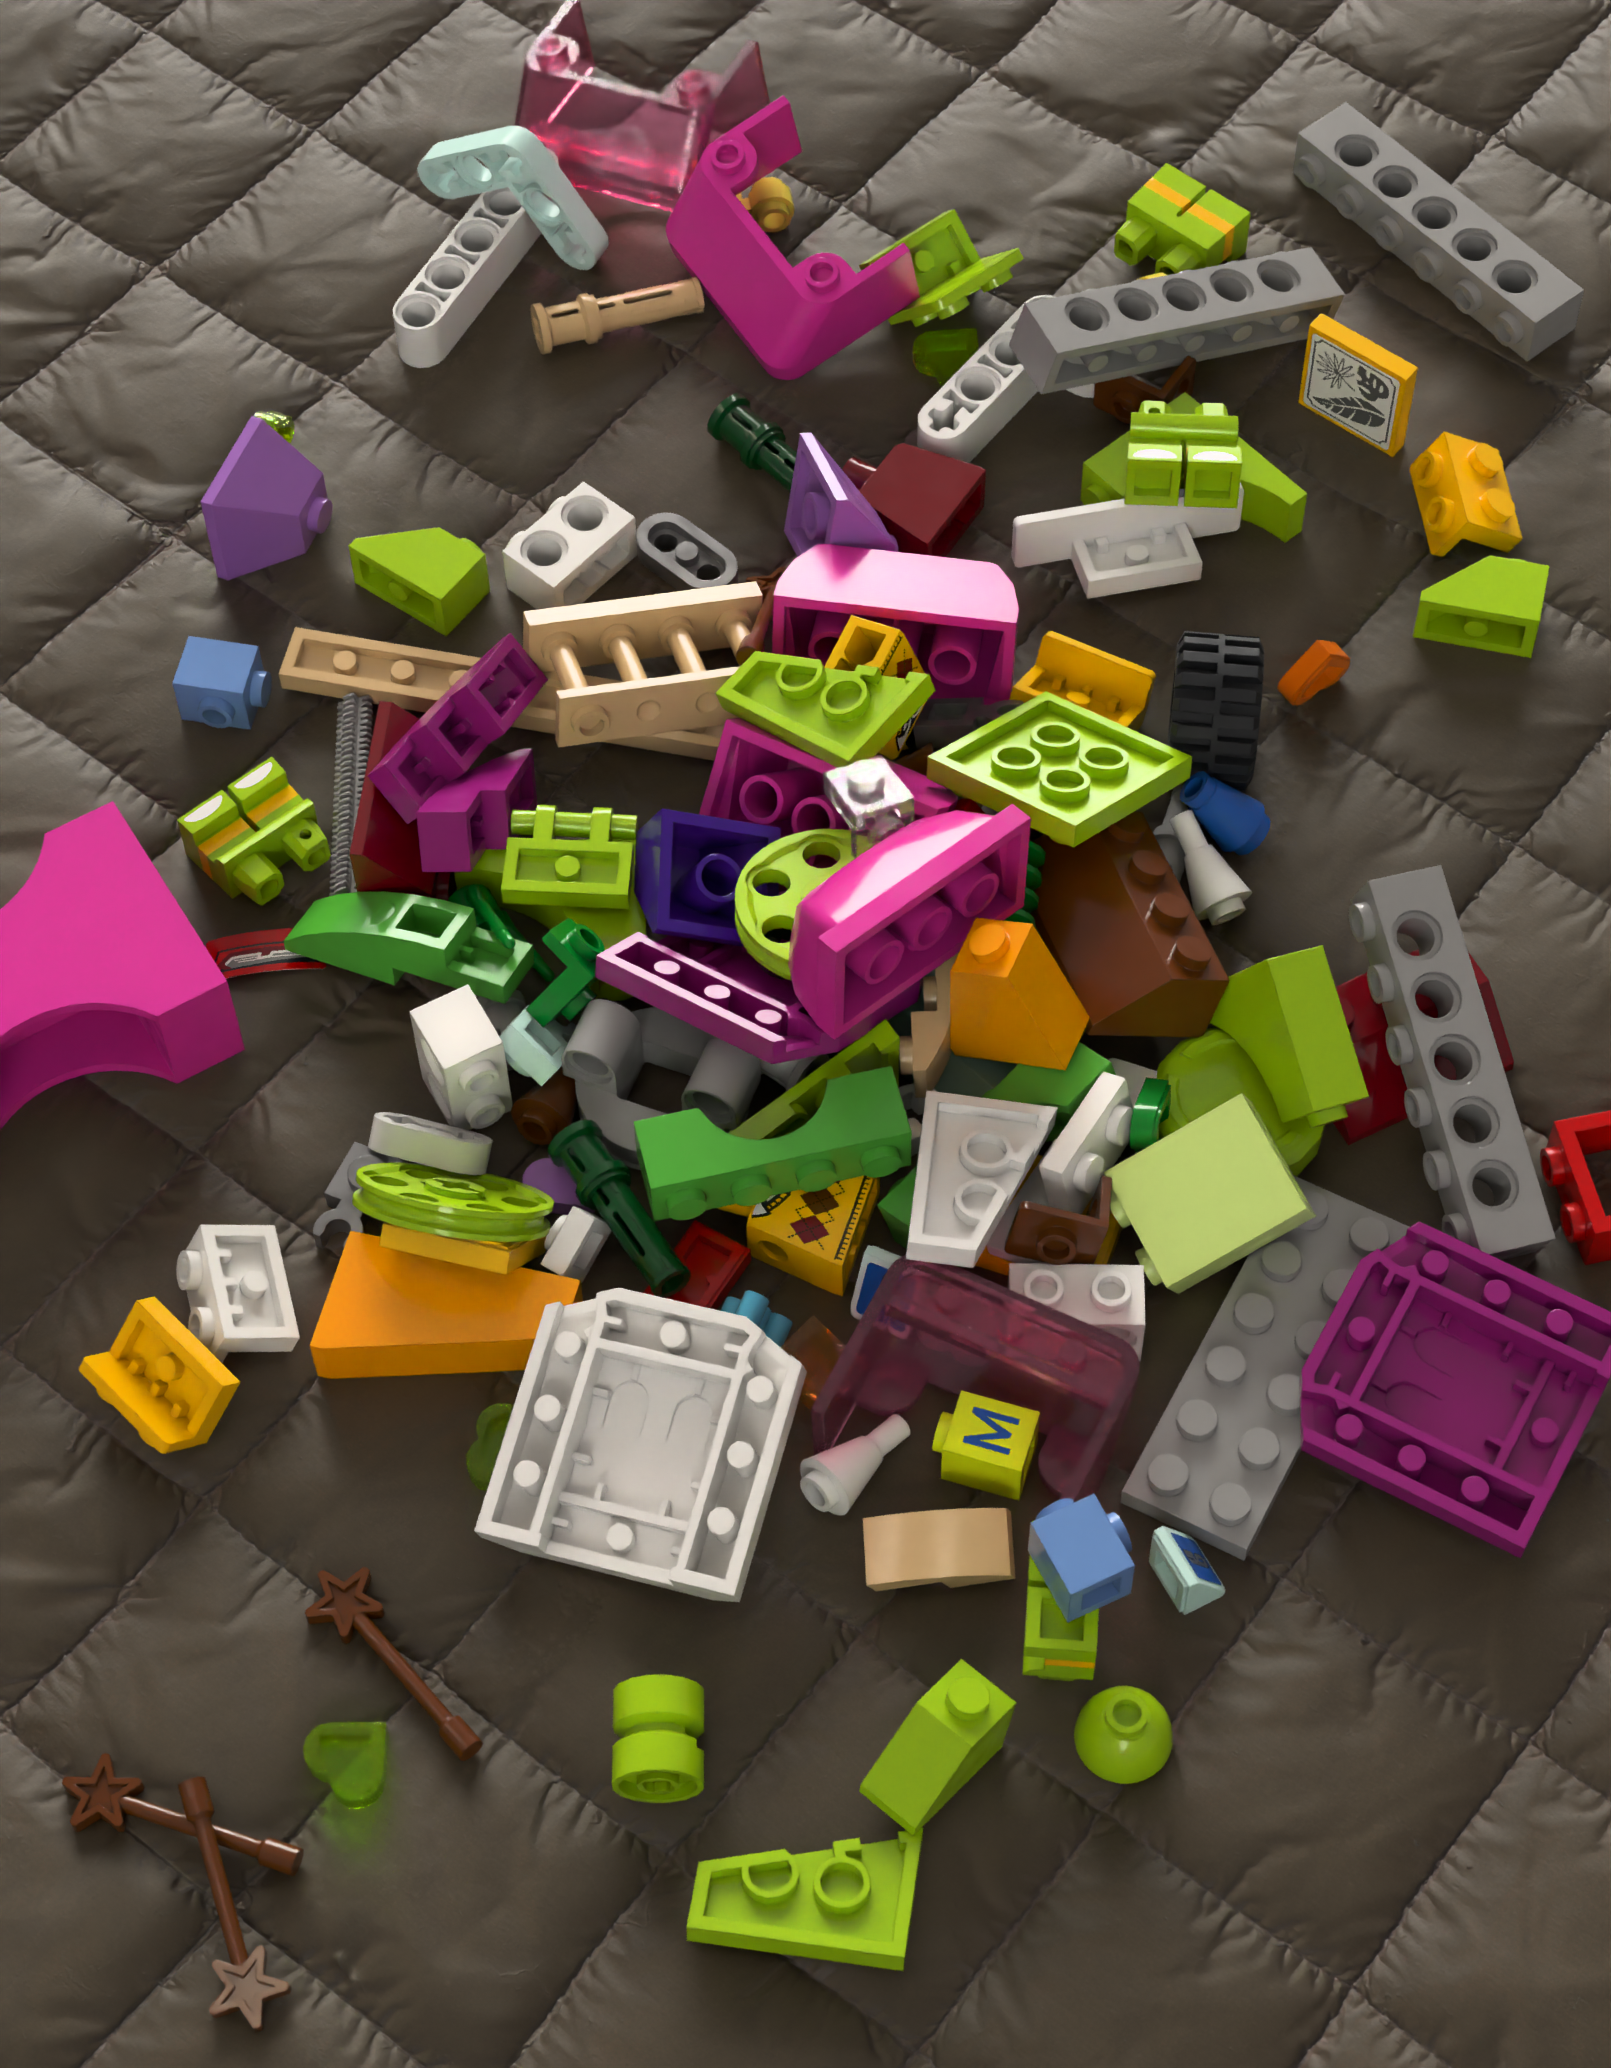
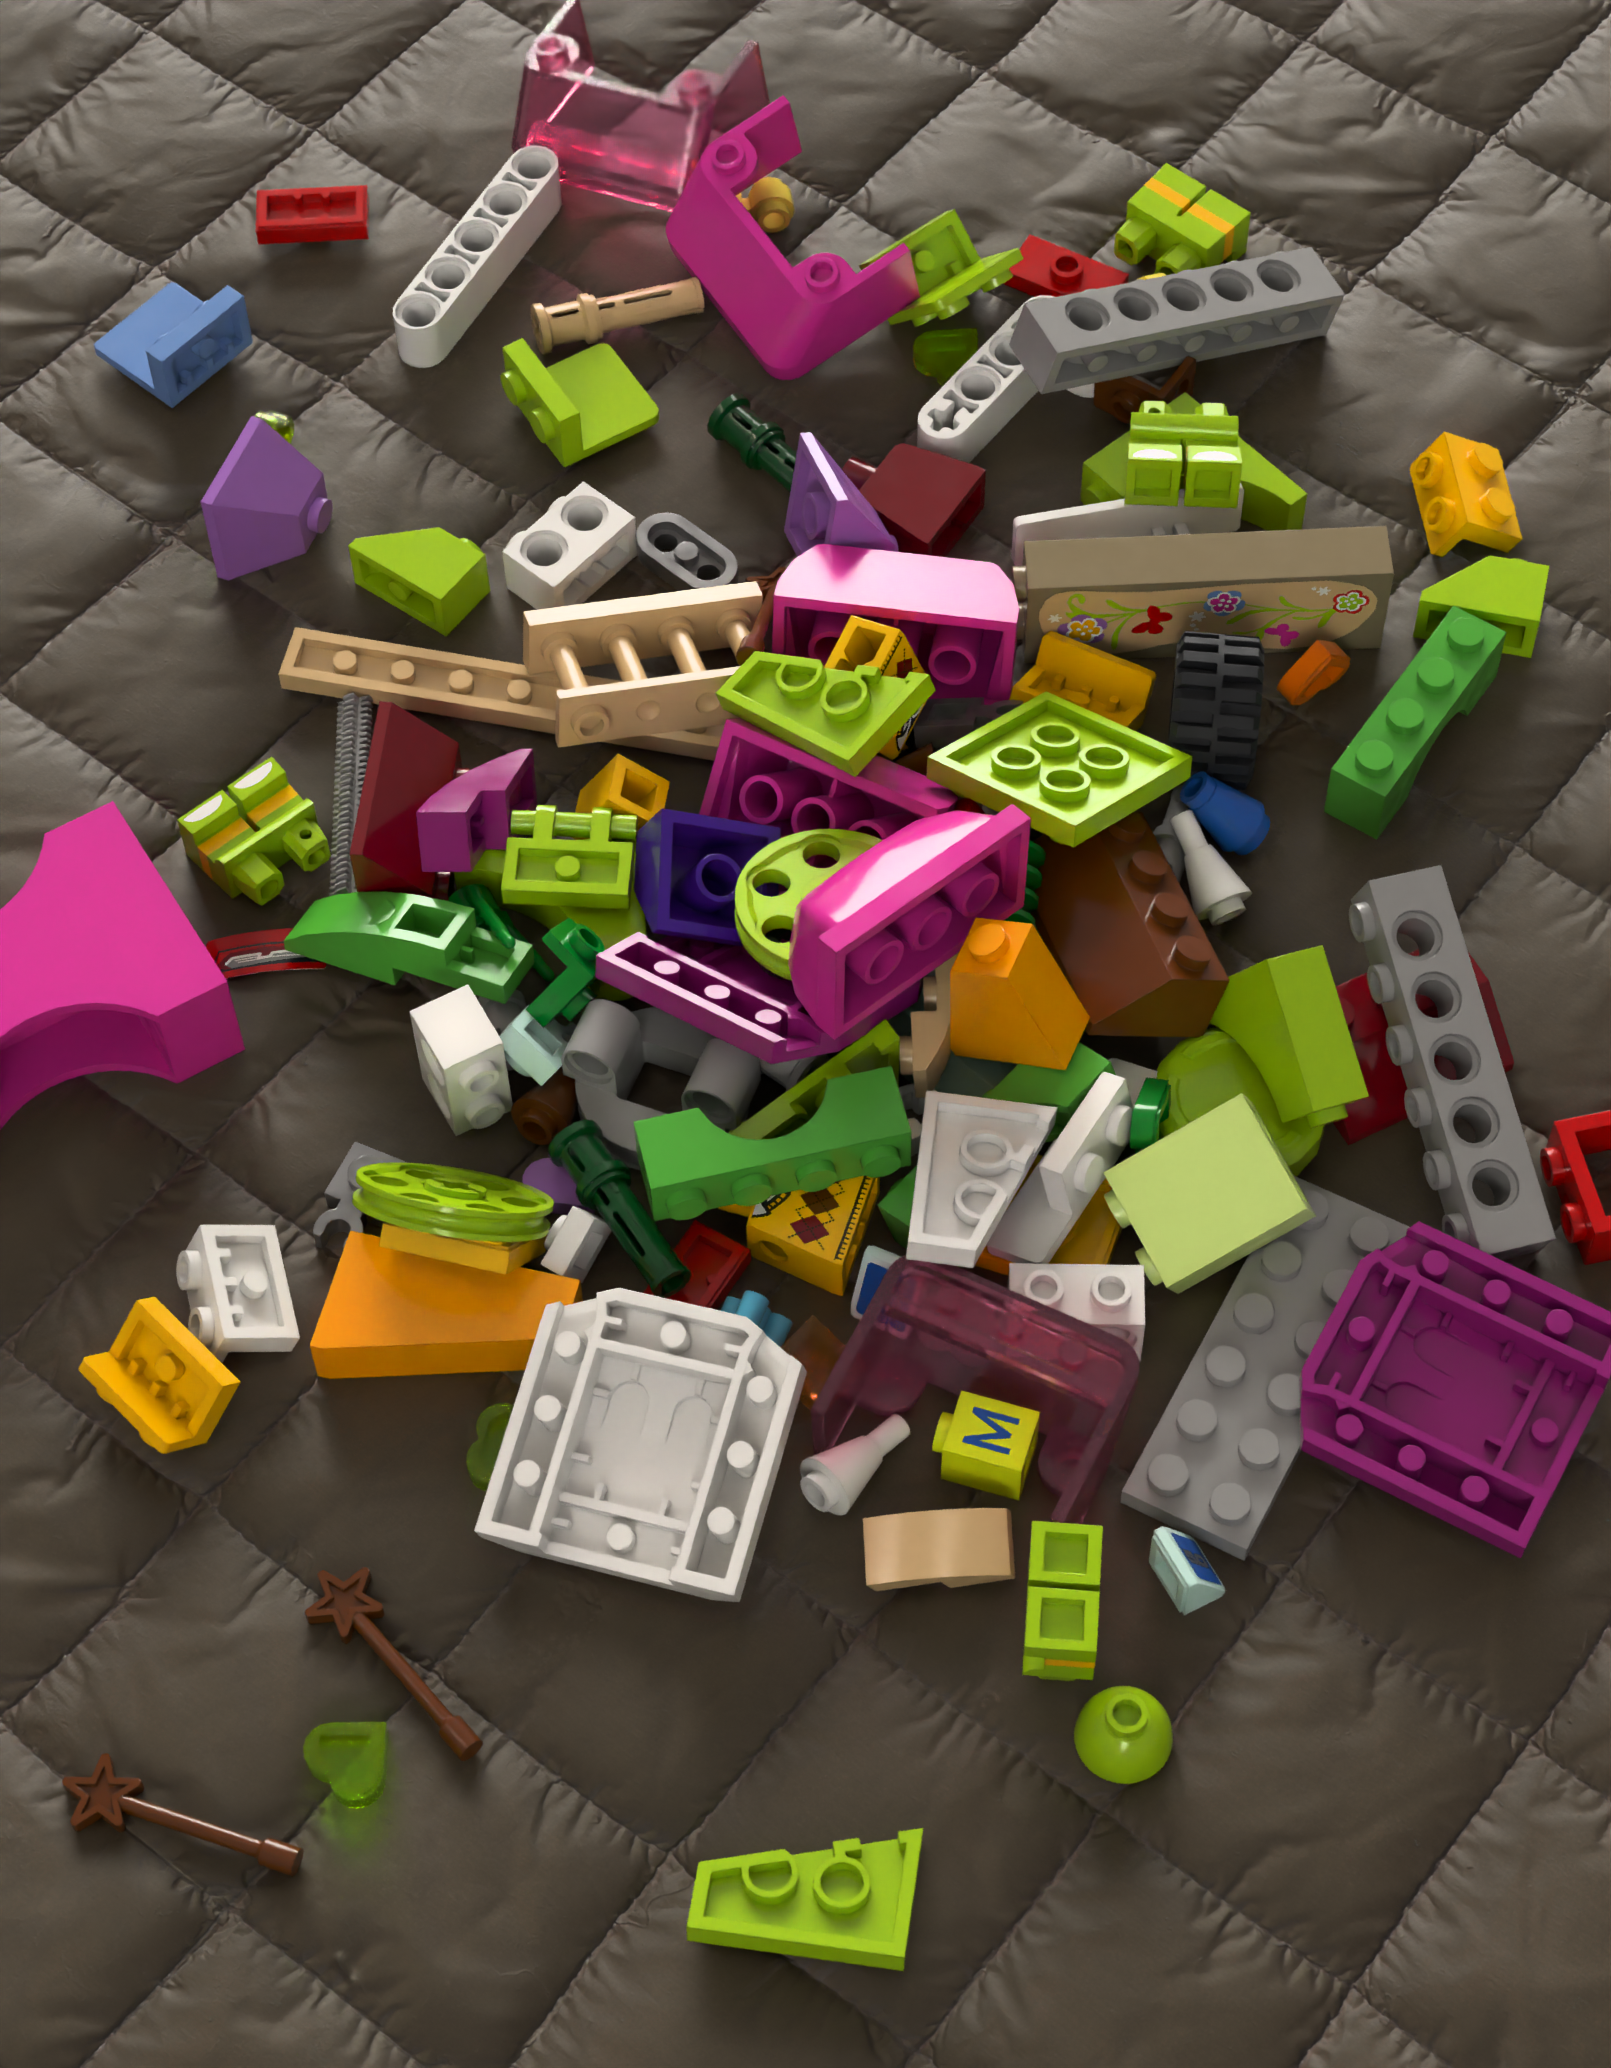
(177, 340): none -> medium blue bracket
(221, 683): medium blue brick -> none
(246, 1976): reddish brown piece -> none
(312, 214): none -> red plate
(430, 1143): white beam -> none
(458, 727): magenta slope -> none
(528, 174): light aqua beam -> none
(578, 401): none -> lime bracket
(626, 789): none -> yellow brick
(658, 1742): lime wheel -> none
(869, 801): clear bracket -> none
(939, 1747): lime slope -> none
(1059, 271): none -> red plate
(1061, 1235): reddish brown bracket -> none
(1081, 1555): medium blue brick -> none
(1148, 590): none -> brick
(1357, 384): tile -> none
(1386, 754): none -> bright green arch
(1437, 231): light grey brick -> none

